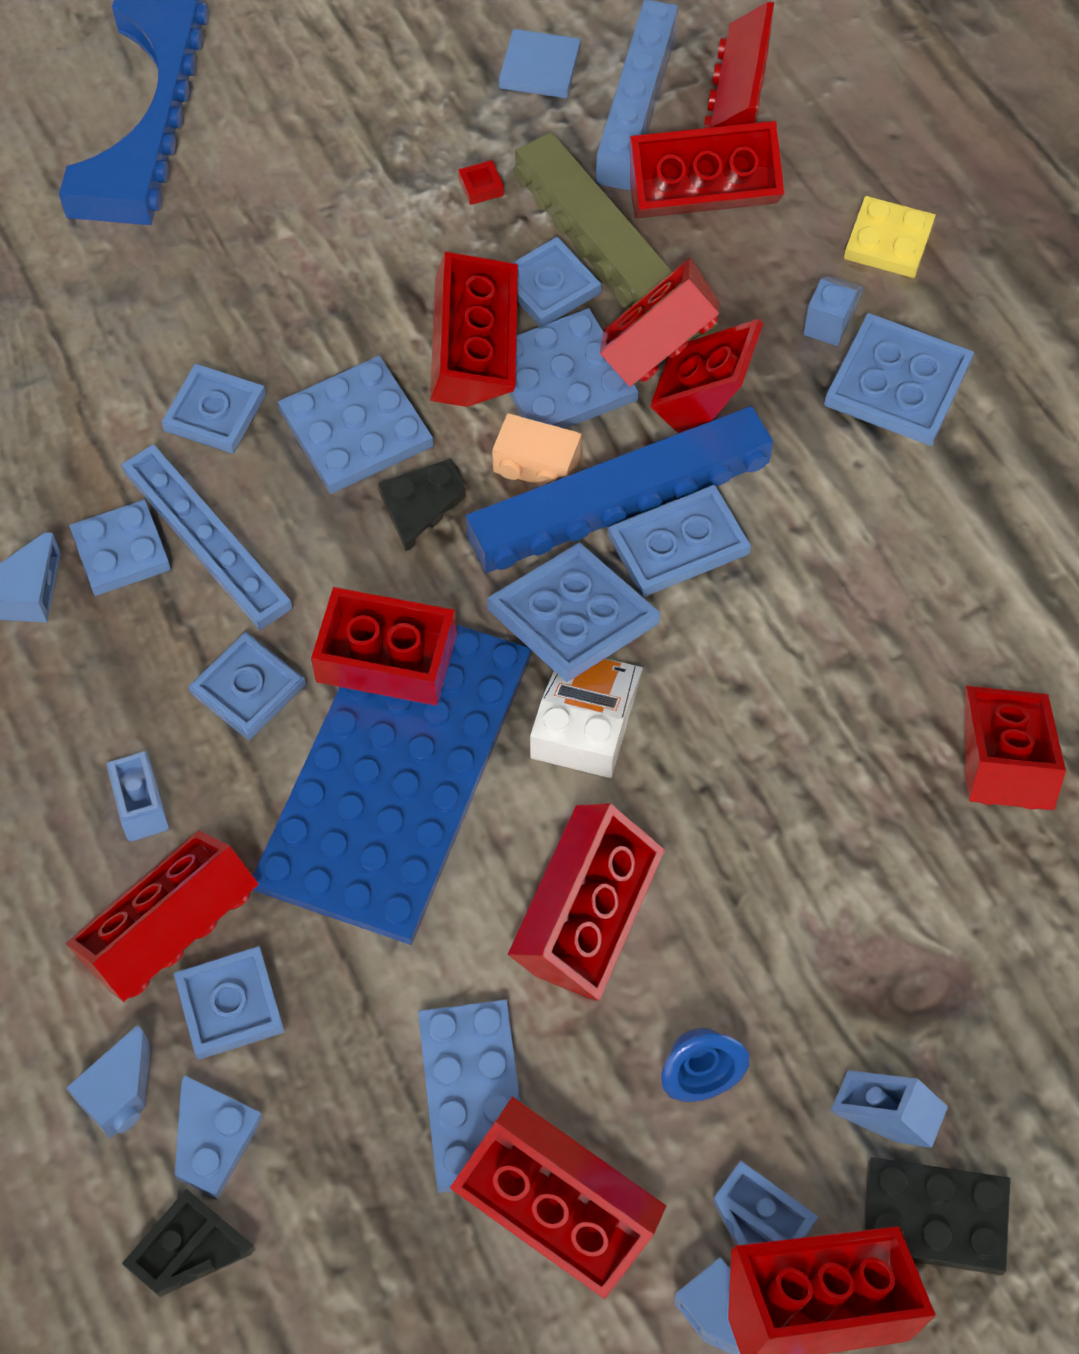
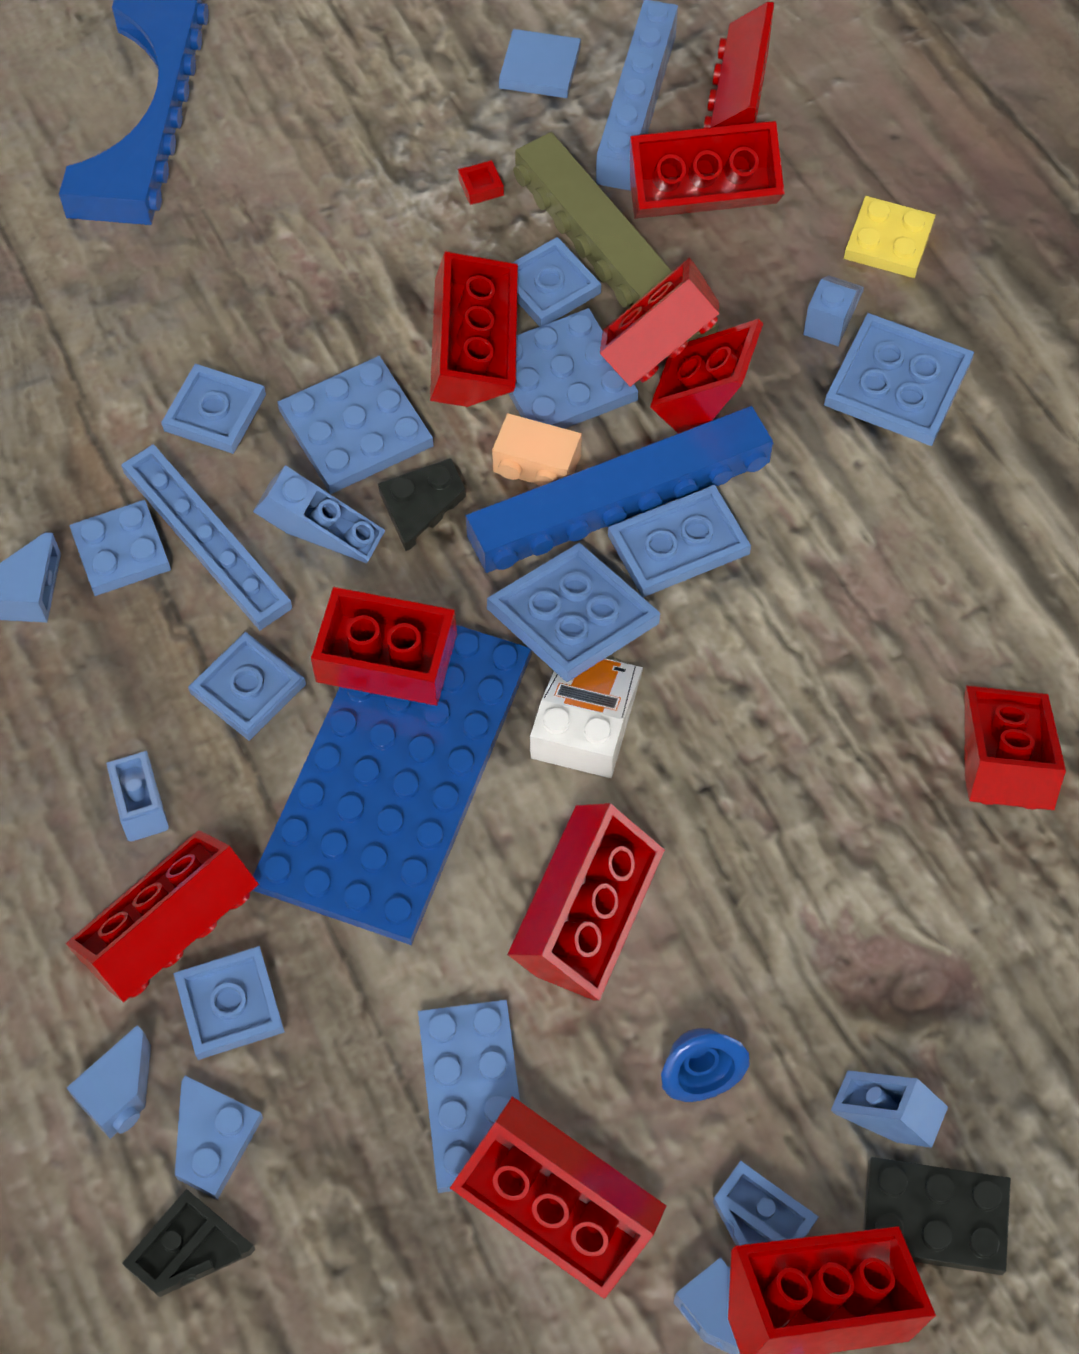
(317, 517): none -> medium blue slope

